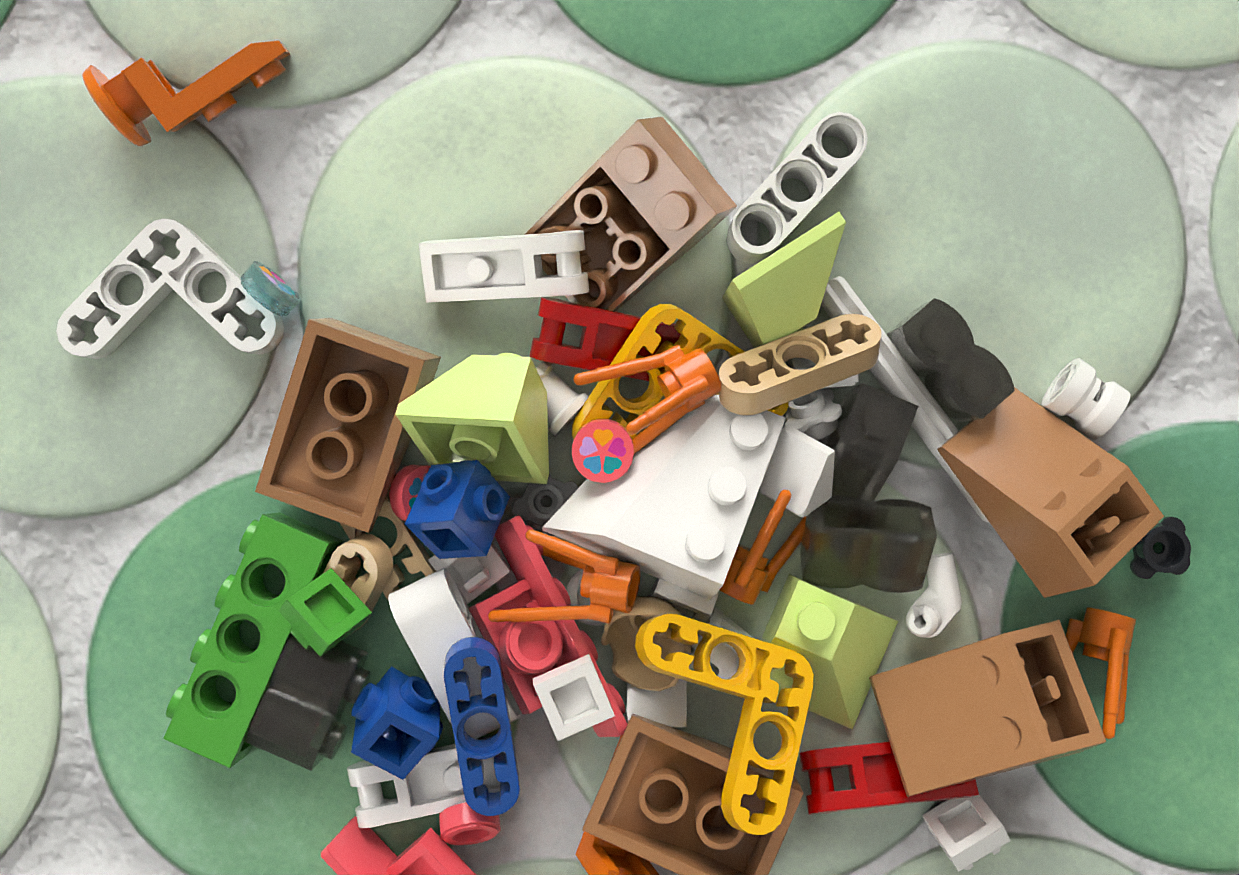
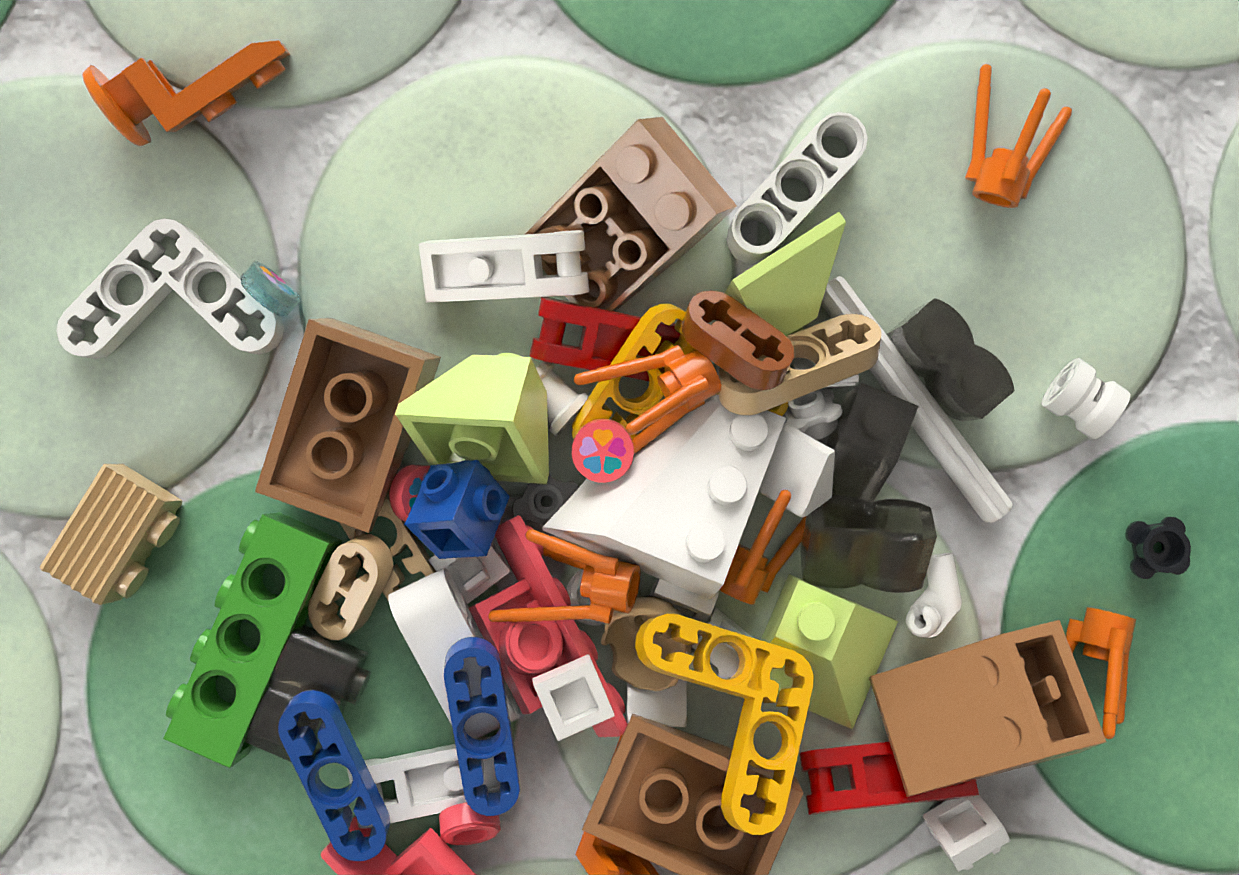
(113, 535): none -> tan brick
(324, 612): bright green tile -> none
(332, 803): none -> blue beam
(396, 722): blue brick -> none
(737, 340): none -> dark orange beam
(1007, 173): none -> orange plant
(1050, 494): medium nougat slope -> none

